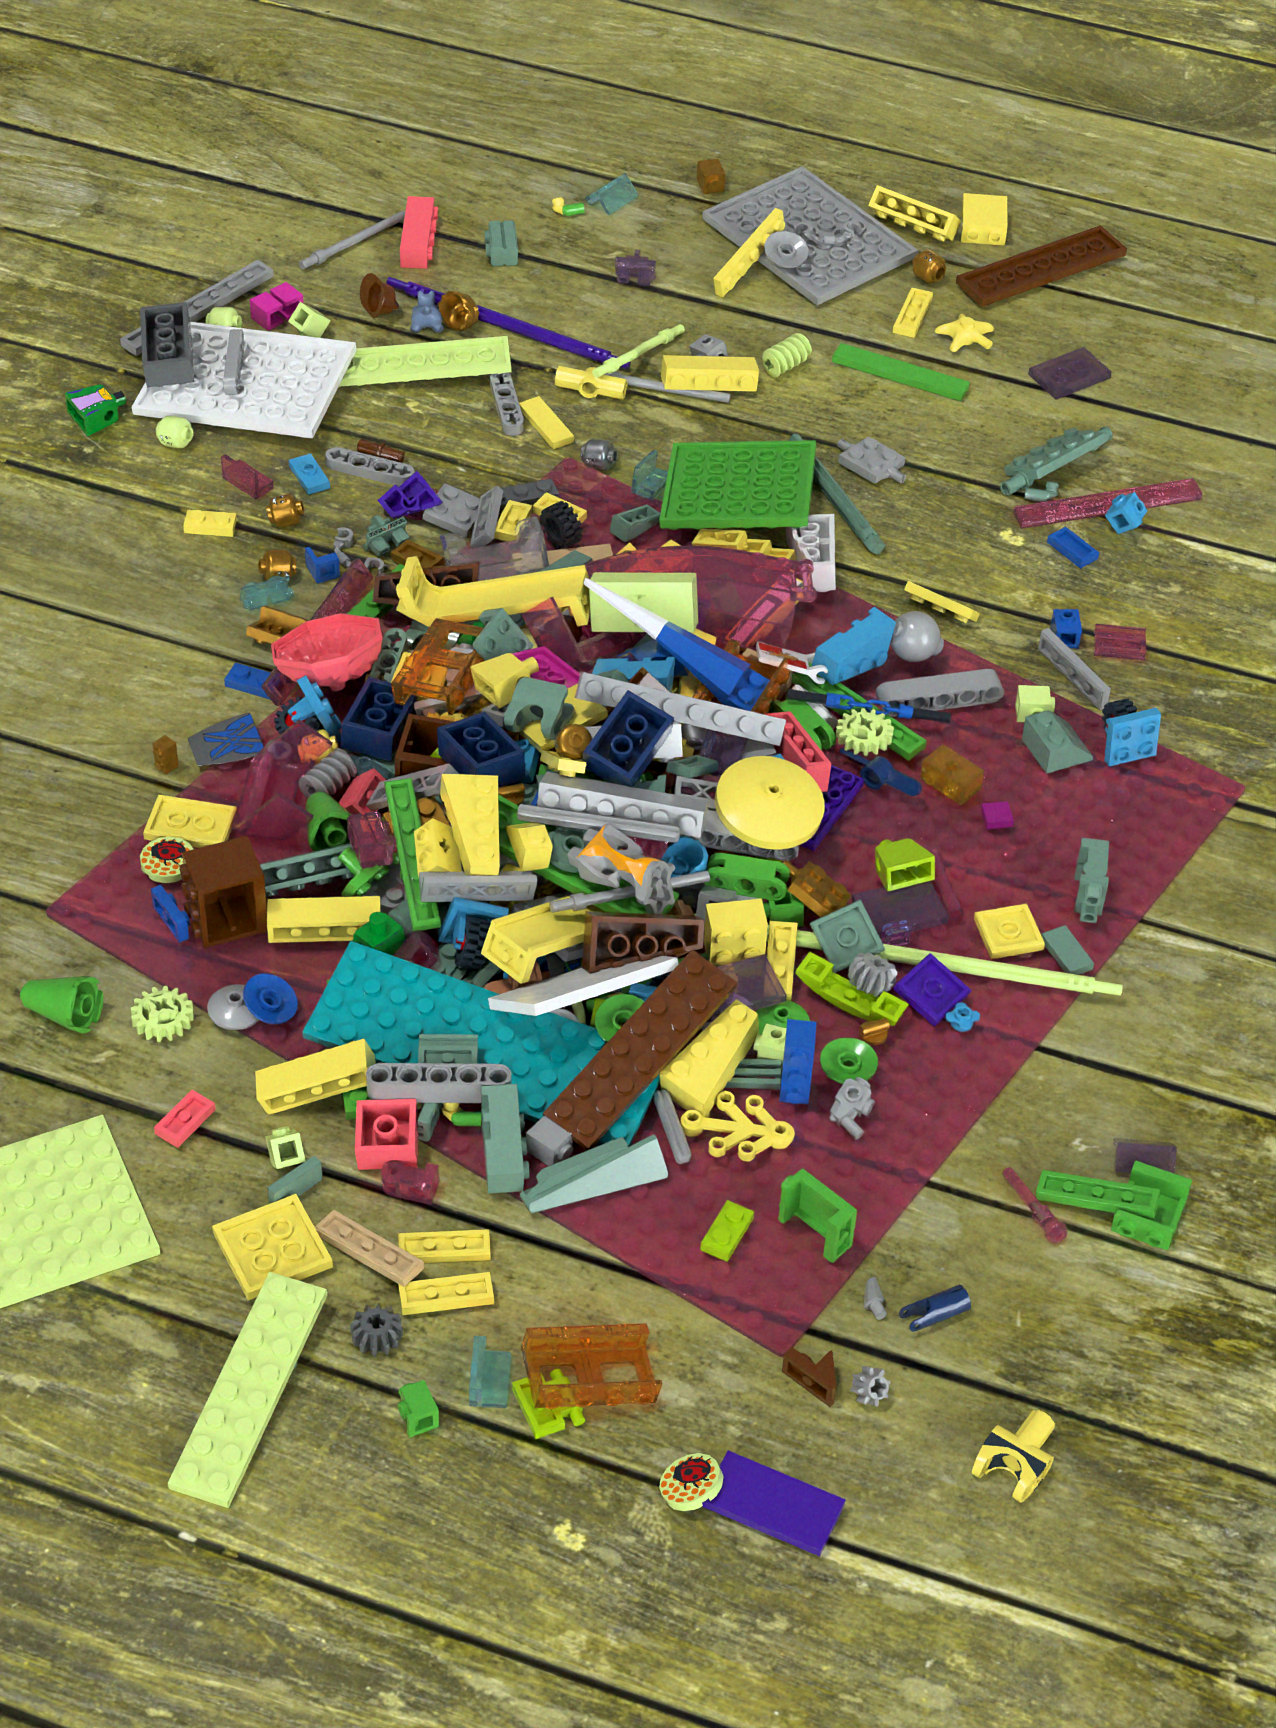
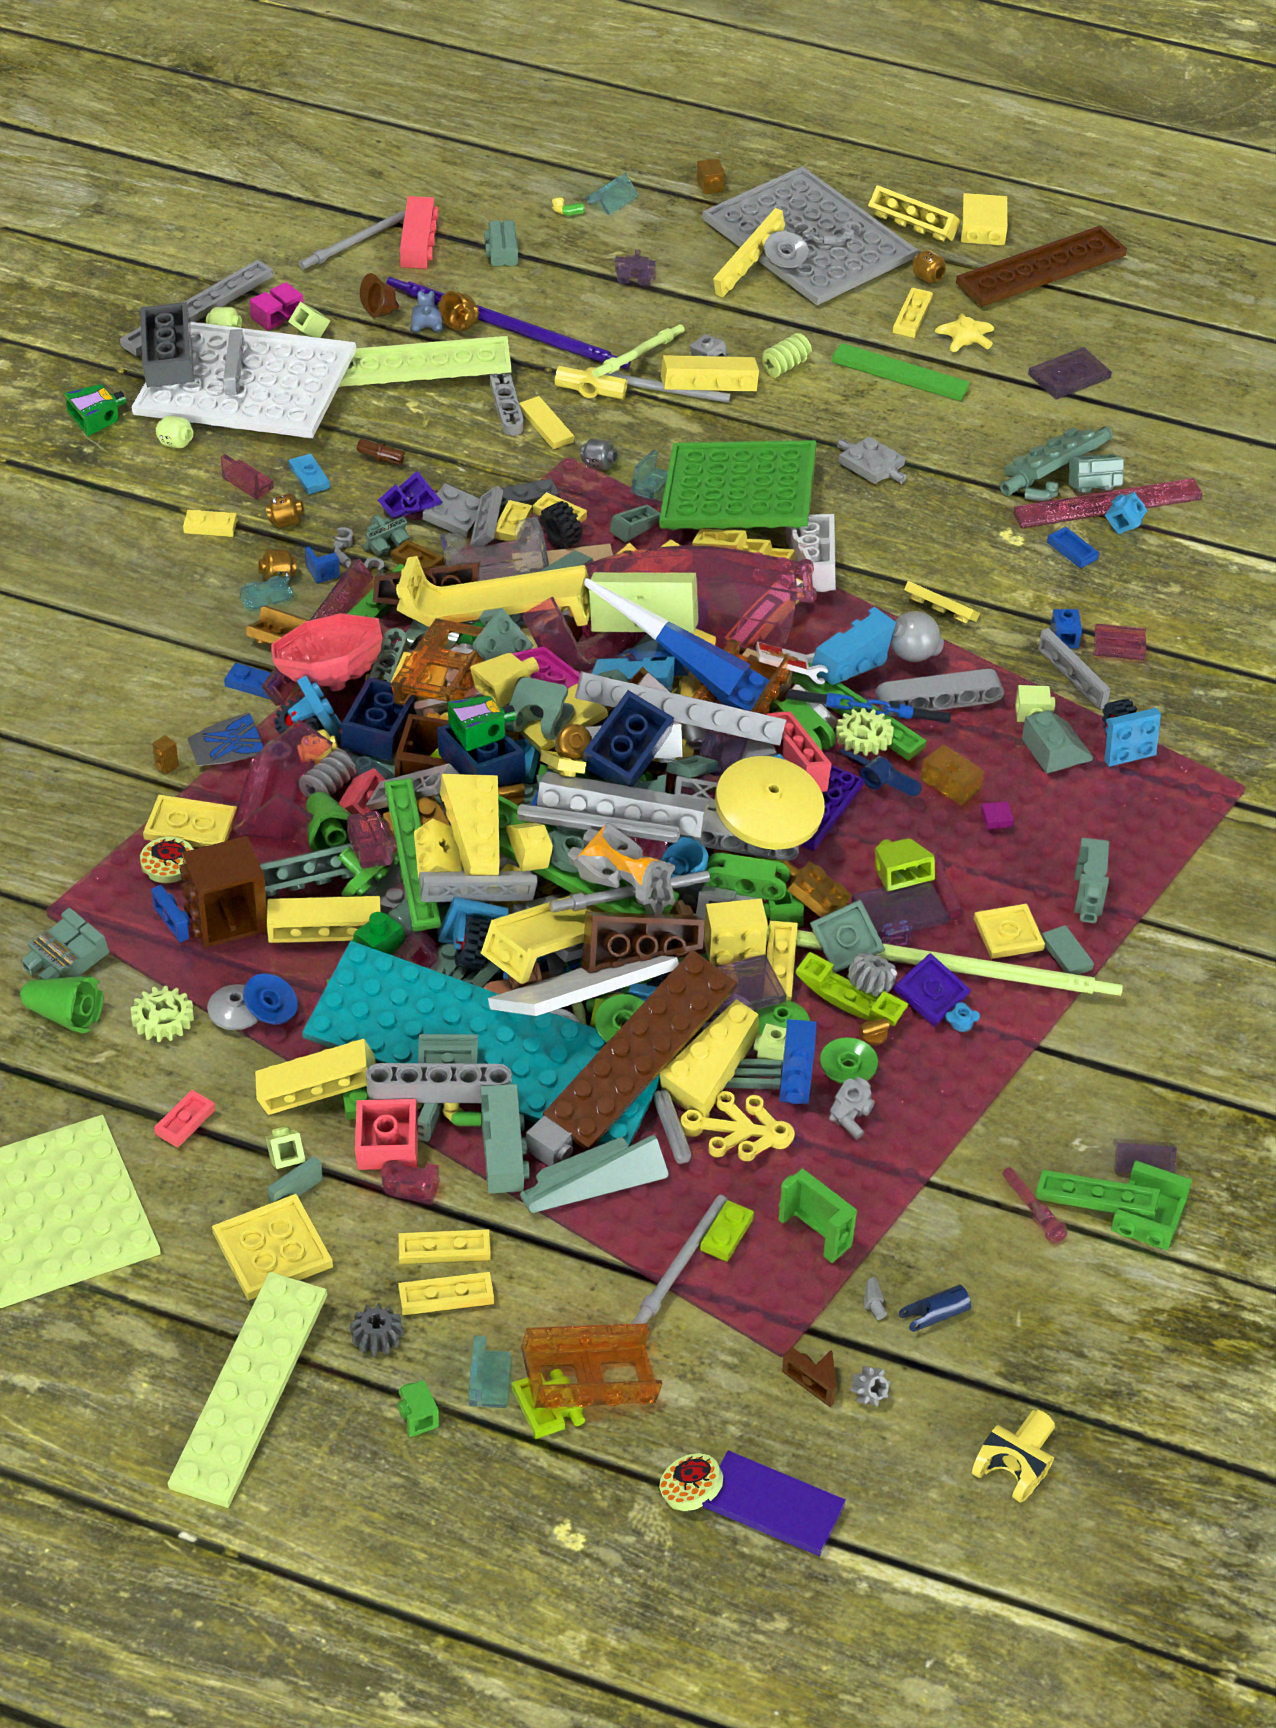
(66, 948): none -> sand green hips
(343, 460): light grey beam -> none
(369, 1248): tan tile -> none
(478, 721): none -> green torso
(651, 1303): none -> light grey bar
(845, 506): sand green piece -> none
(1096, 472): none -> sand green brick

